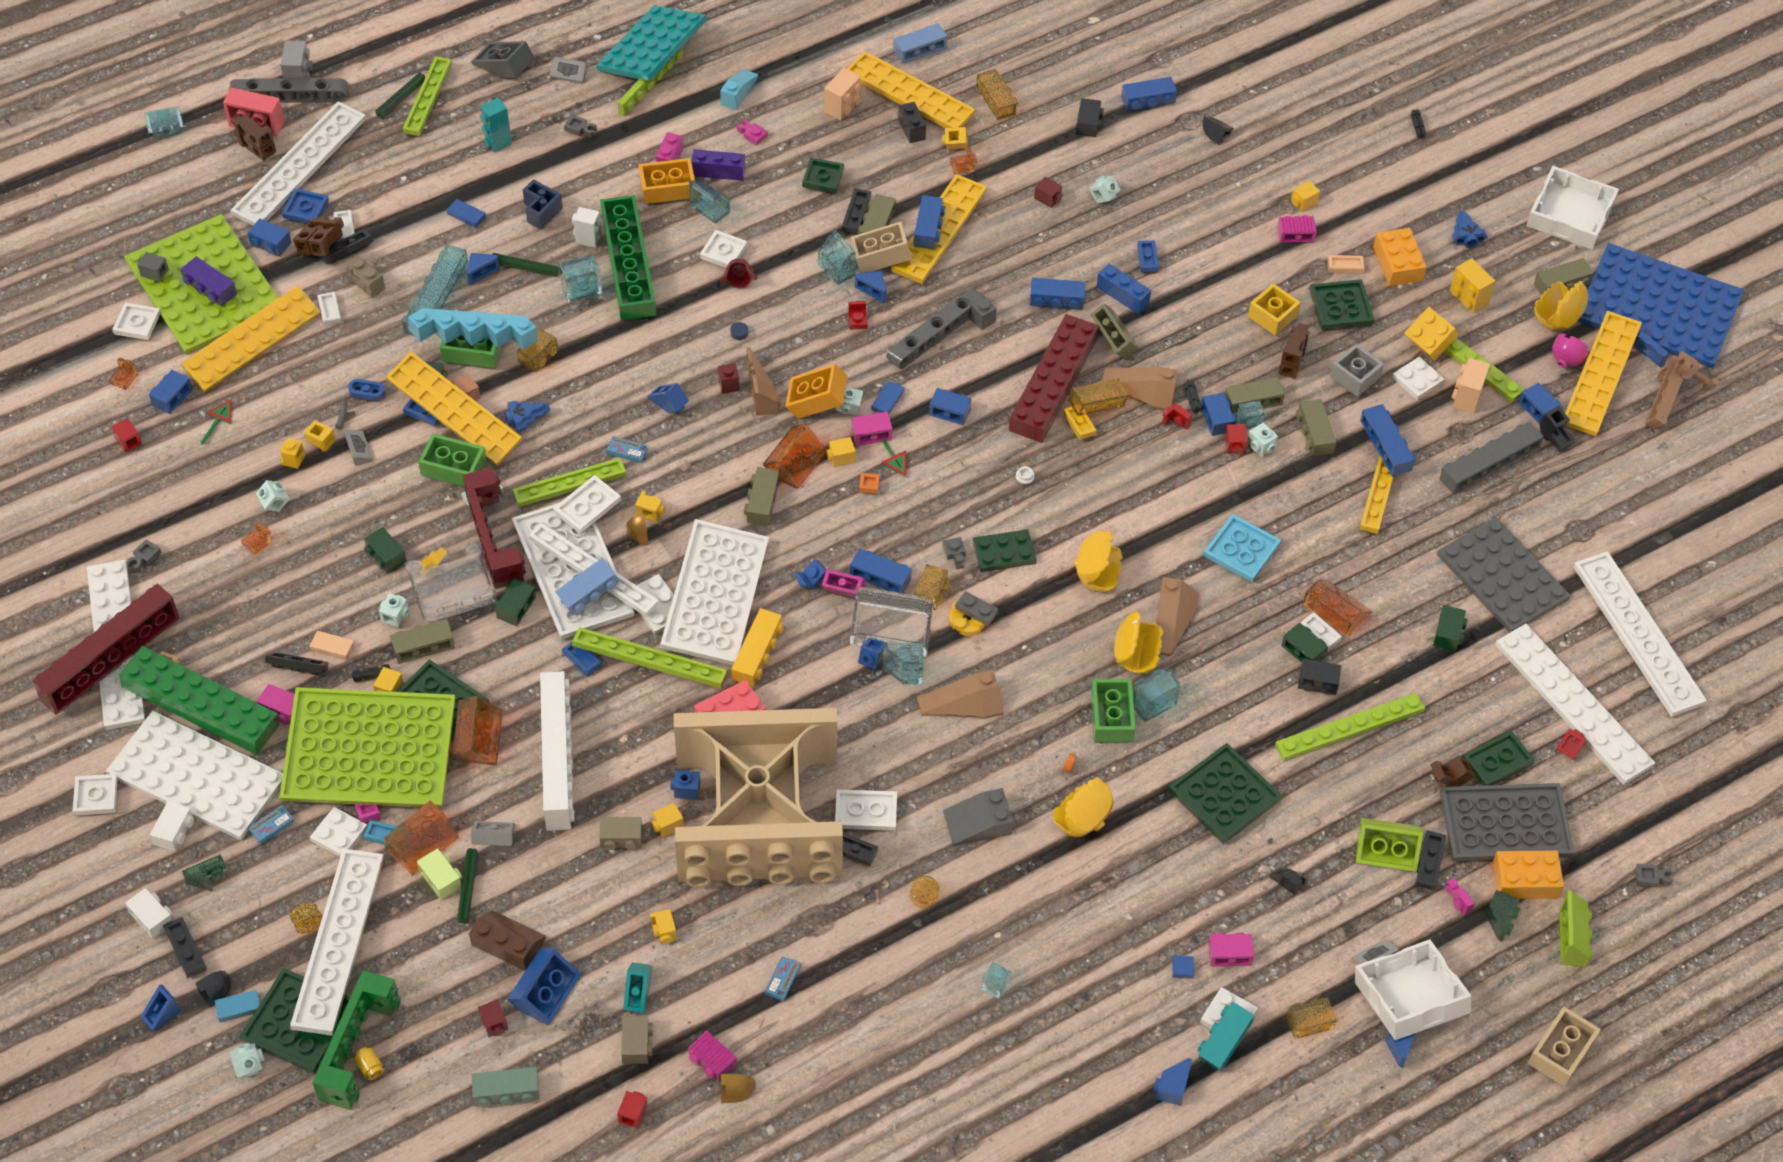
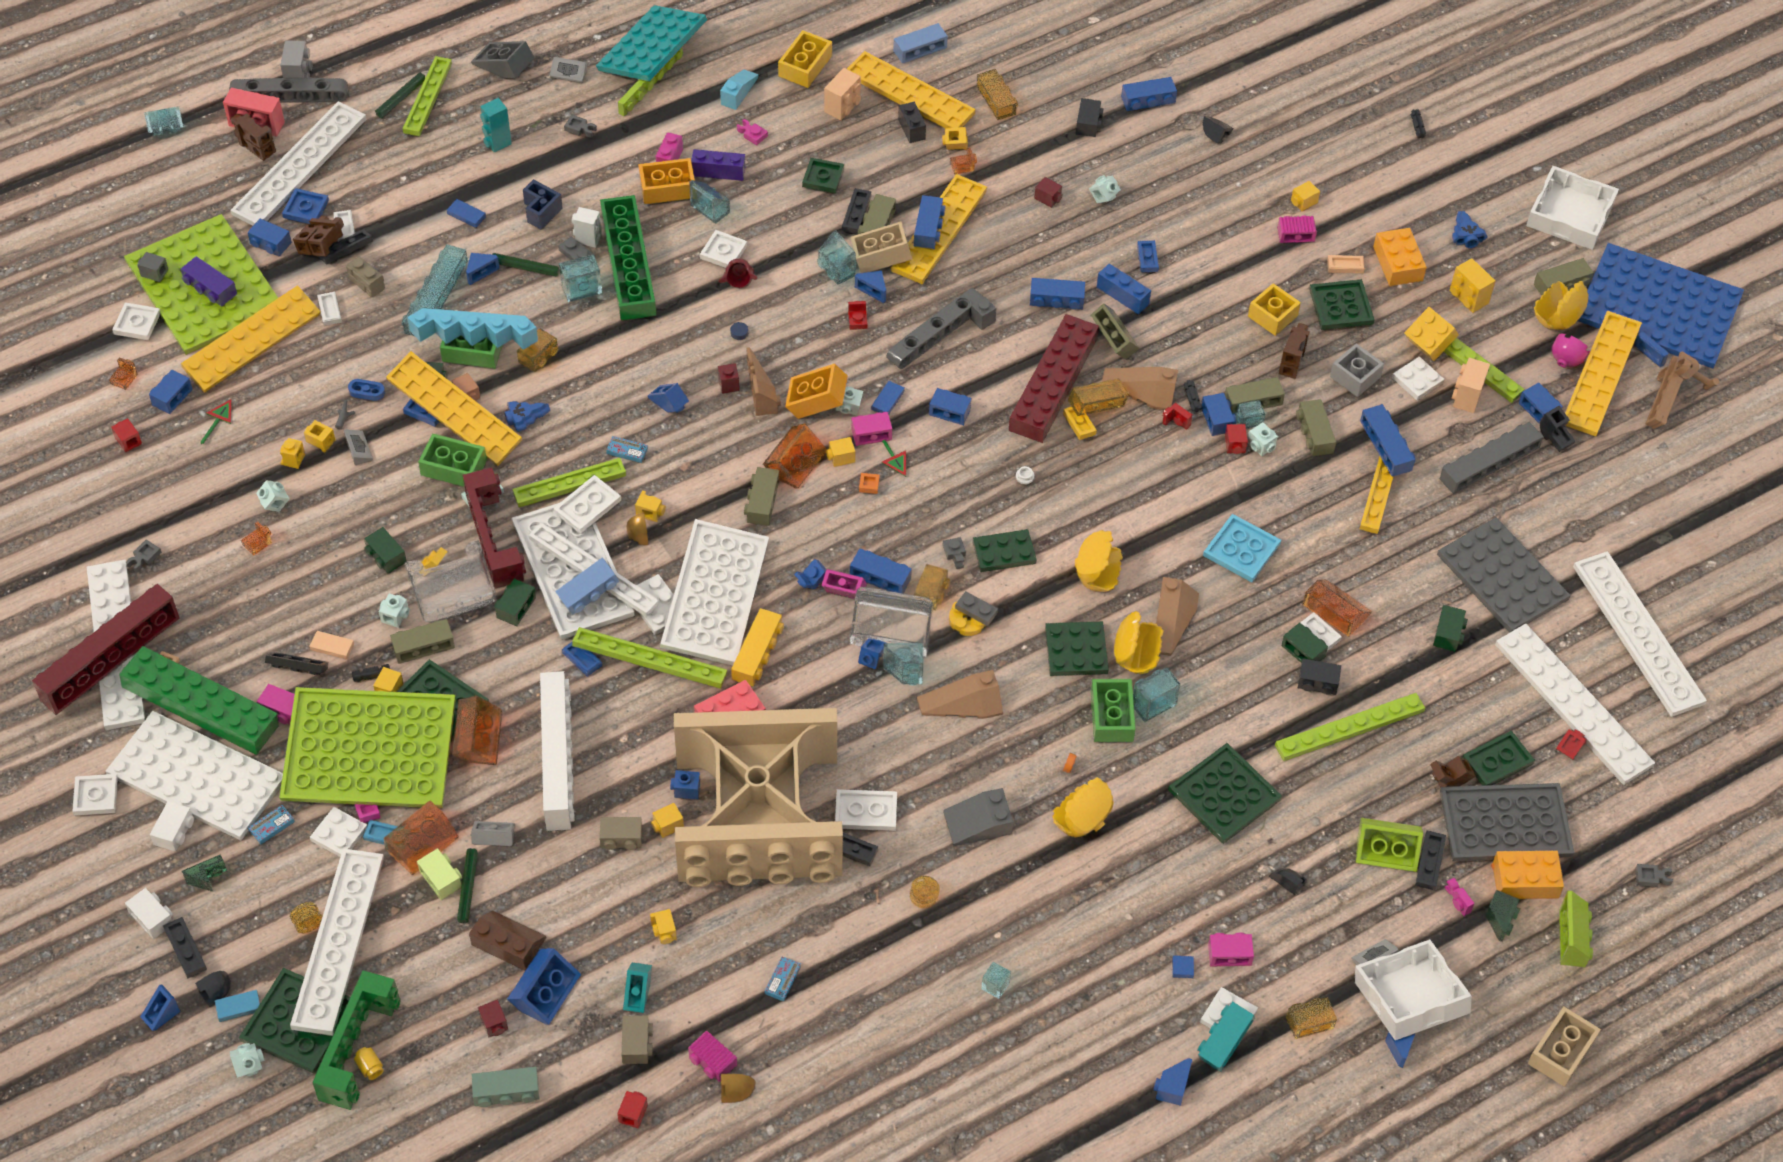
(573, 249): none -> dark grey plate
(805, 59): none -> yellow brick
(1076, 648): none -> dark green plate

